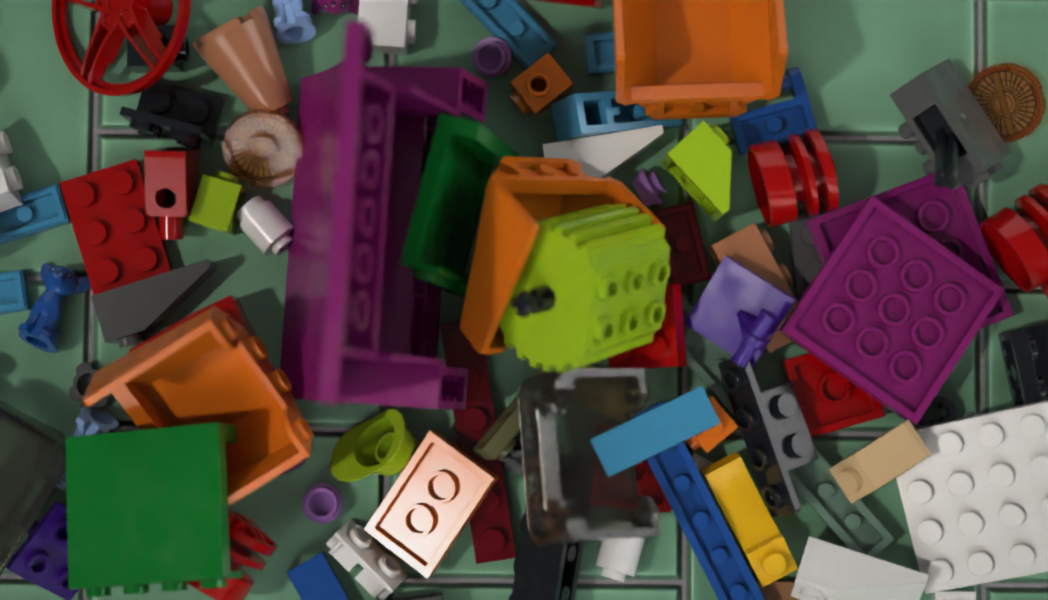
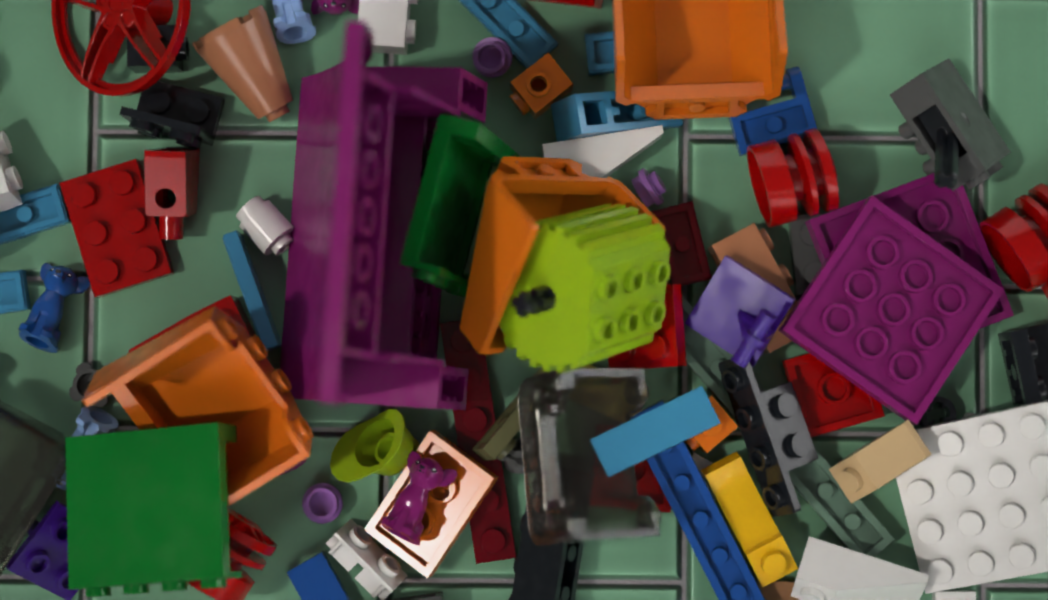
(145, 304): dark grey slope -> none
(218, 202): lime brick -> none
(251, 290): none -> dark azure tile
(262, 147): clear orange tile -> none
(411, 503): none -> magenta animal
(619, 558): white brick -> none
(703, 168): lime slope -> none
(1010, 99): clear orange tile -> none

